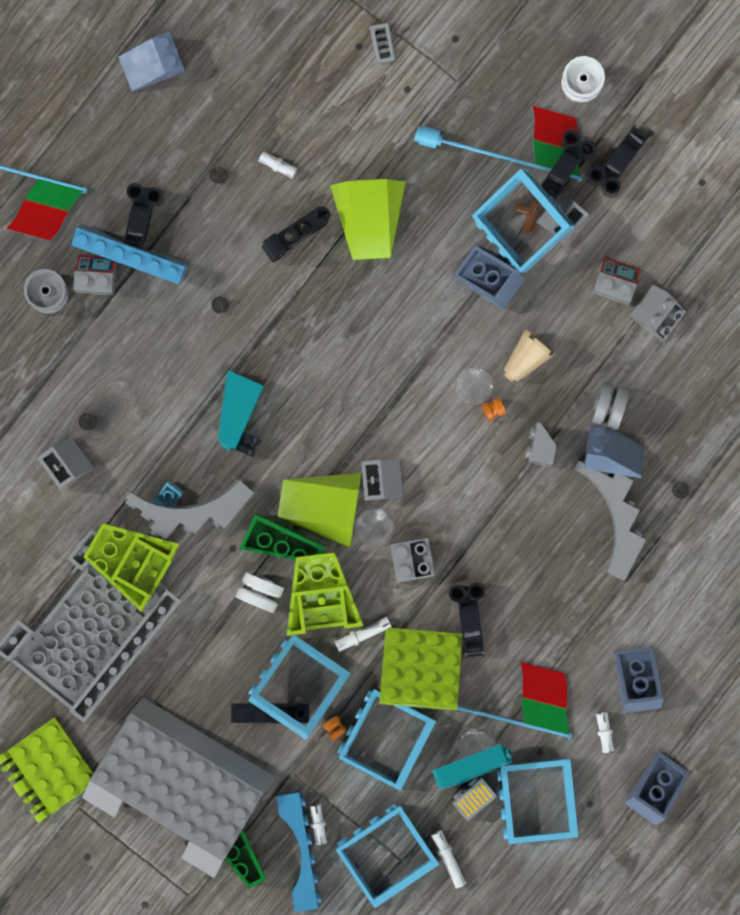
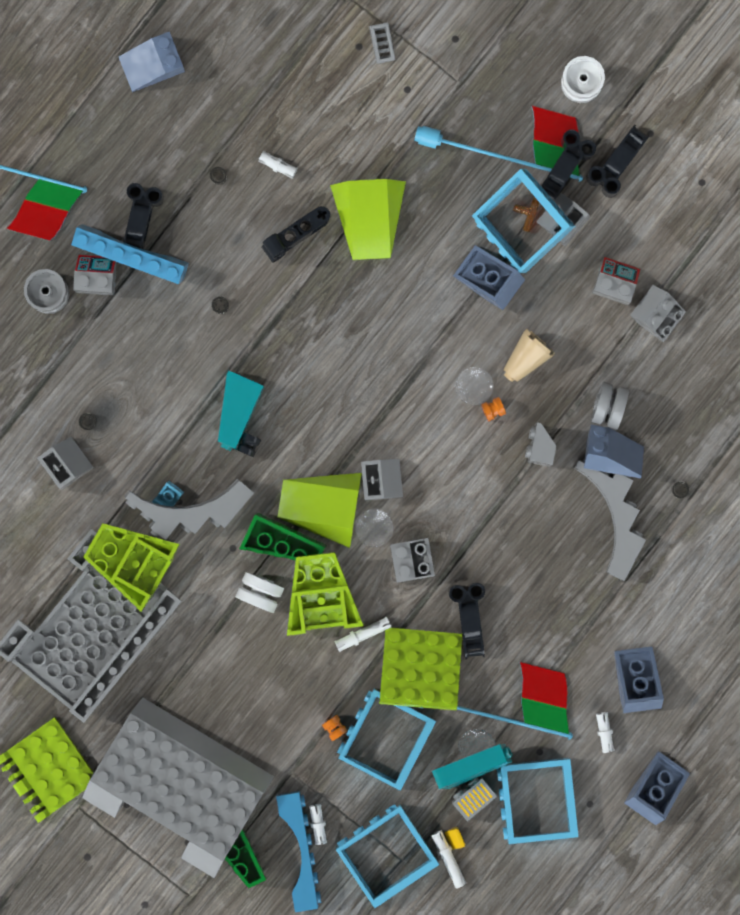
(252, 714): black slope -> none
(278, 714): medium azure window -> none
(455, 838): none -> yellow slope

